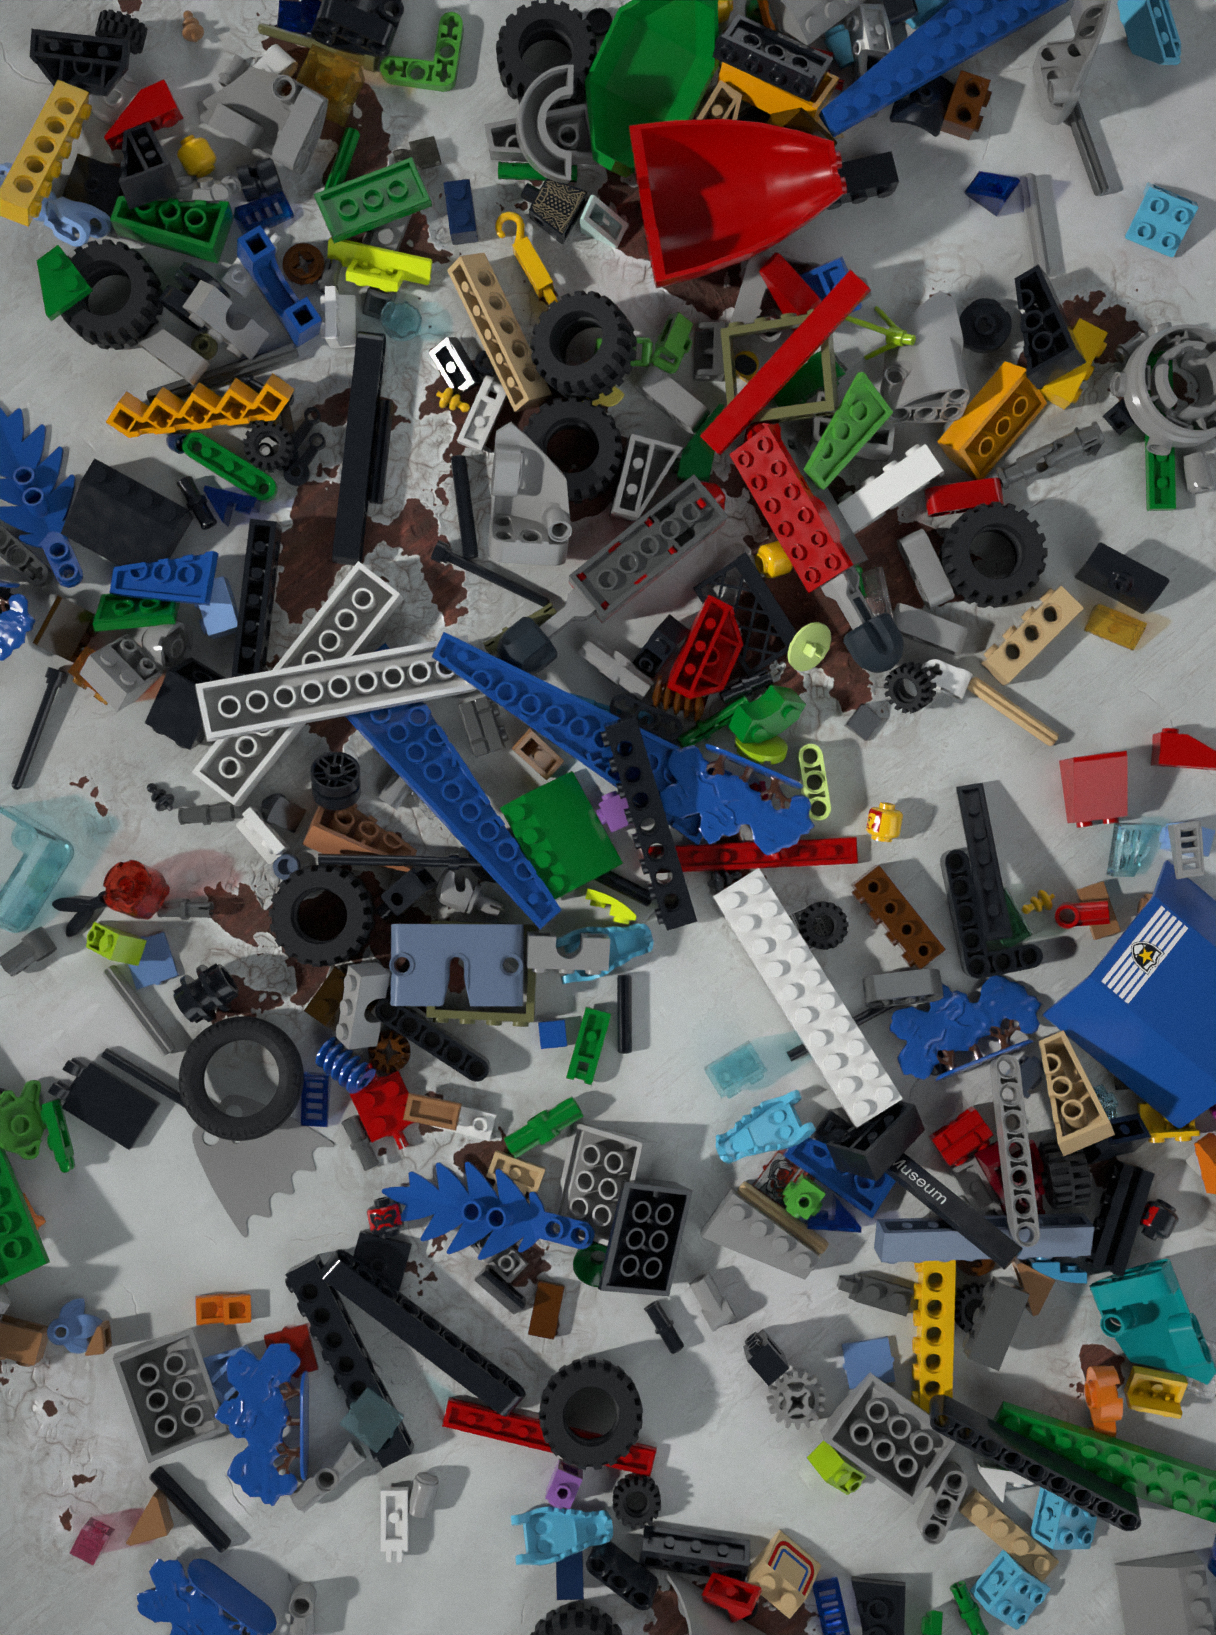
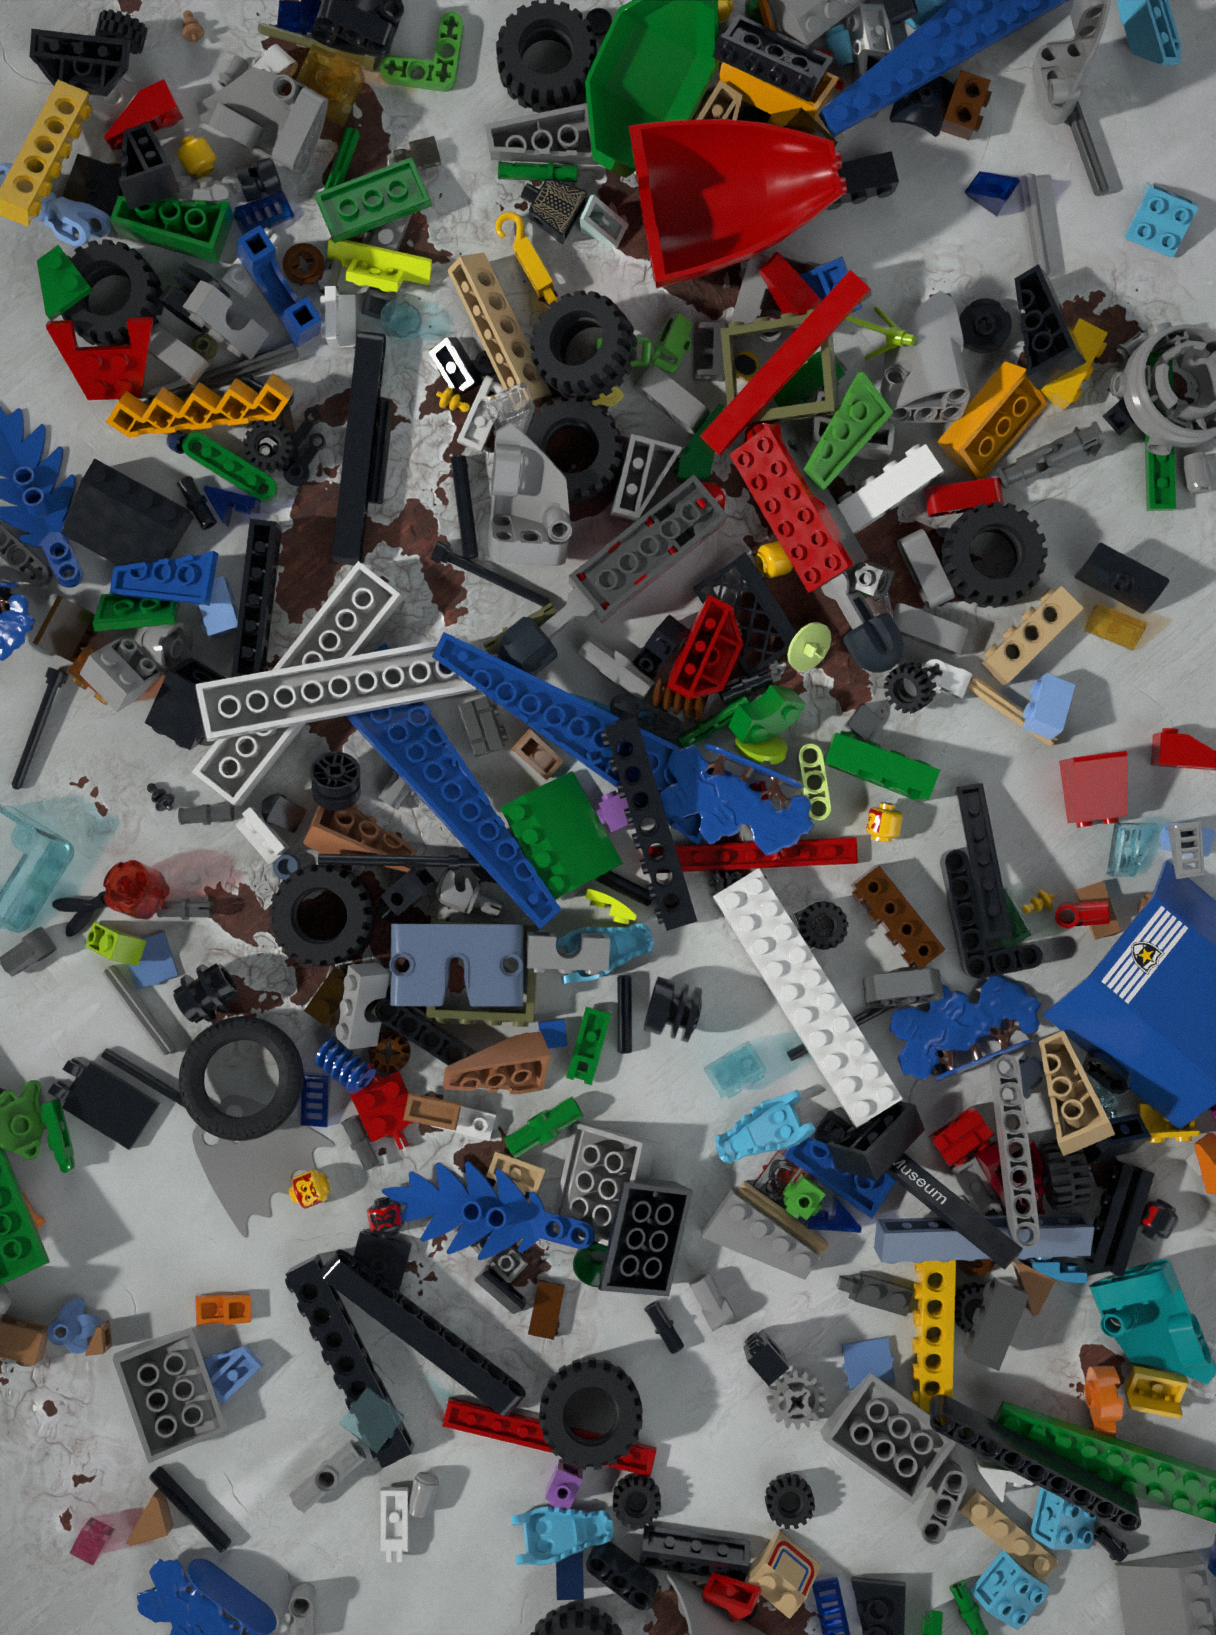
(106, 370): none -> red wing
(261, 1416): blue plant -> none
(299, 1342): clear red piece -> none
(309, 1188): none -> yellow head
(461, 211): dark blue brick -> none
(509, 406): none -> clear slope
(510, 1065): none -> nougat wedge
(531, 127): light grey brick -> none
(673, 1009): none -> black wheel
(789, 1517): none -> black tyre
(836, 1468): lime slope -> none
(872, 579): none -> dark grey brick
(880, 767): none -> green wedge
(1048, 706): none -> light blue brick
(1107, 1071): none -> black beam
(1116, 1549): none -> black pin

